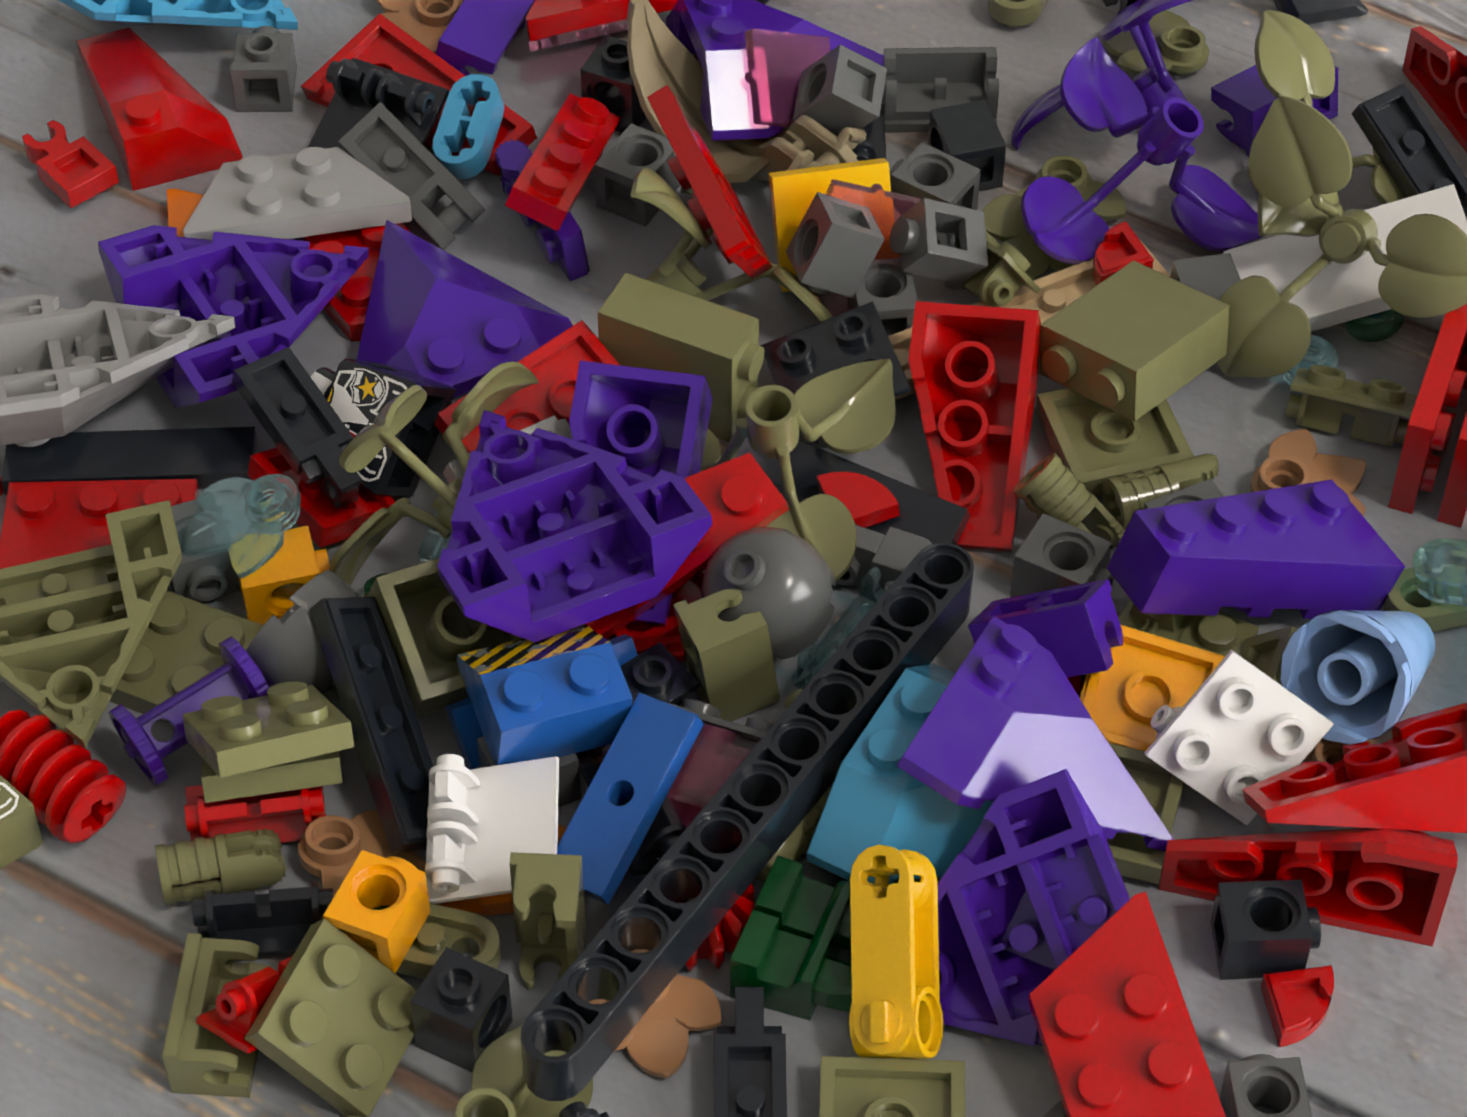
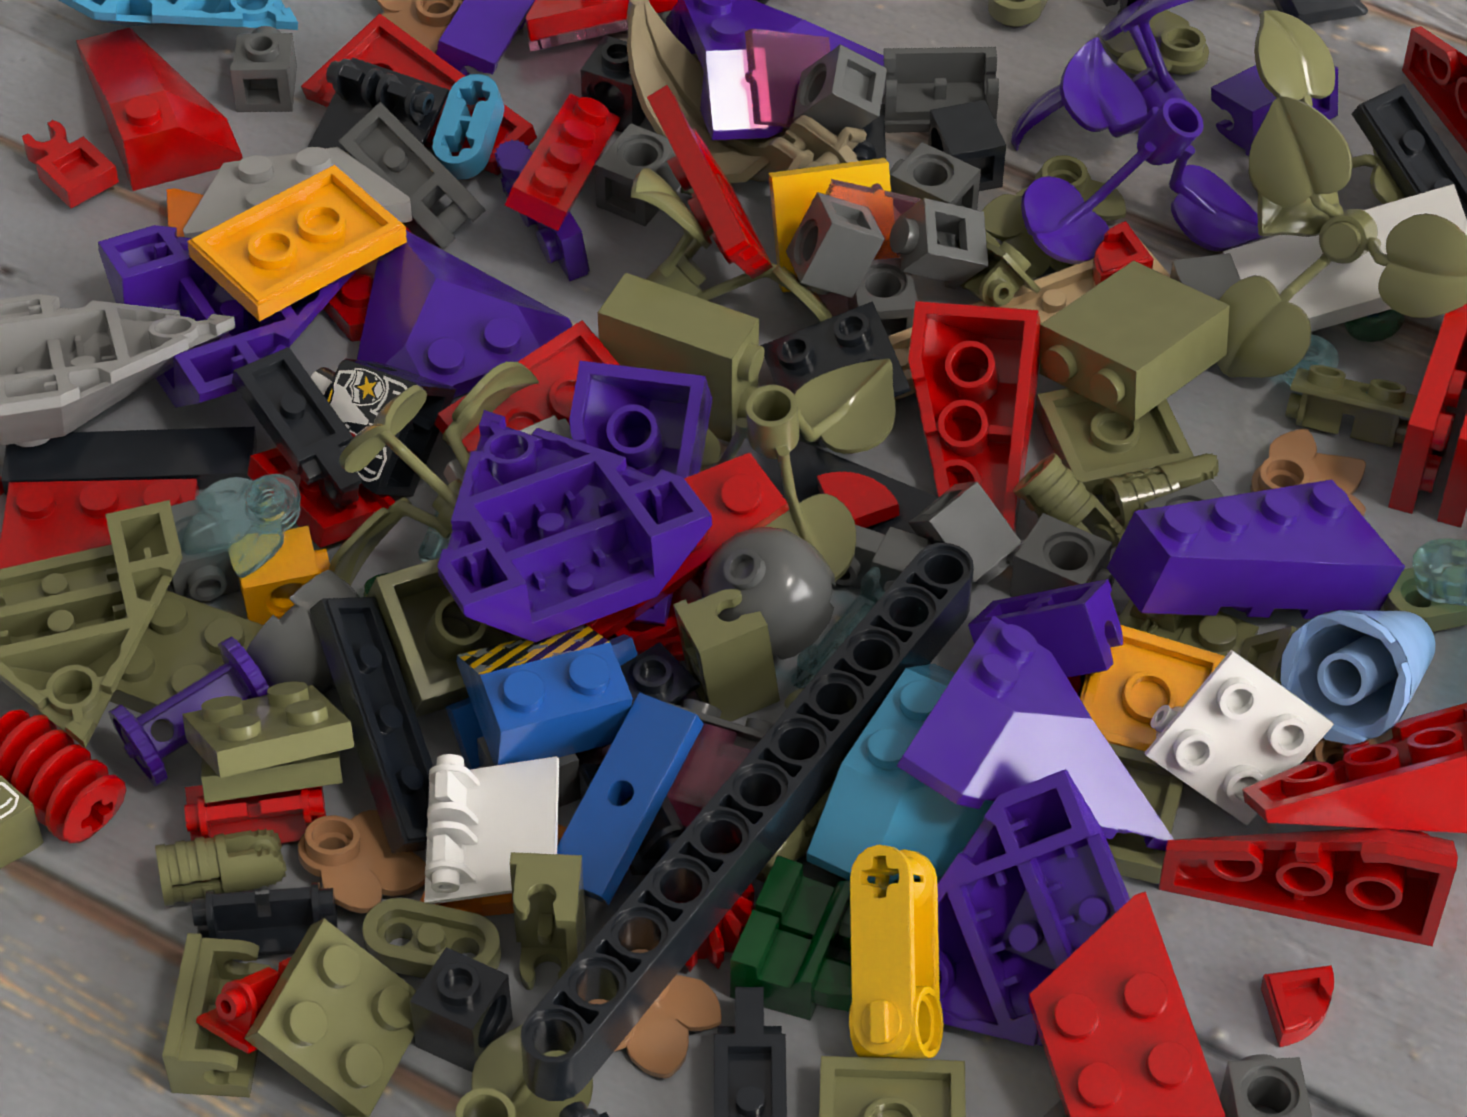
(297, 242): none -> light orange tile
(376, 883): light orange brick -> none
(974, 523): none -> dark grey brick
(1245, 948): black brick -> none

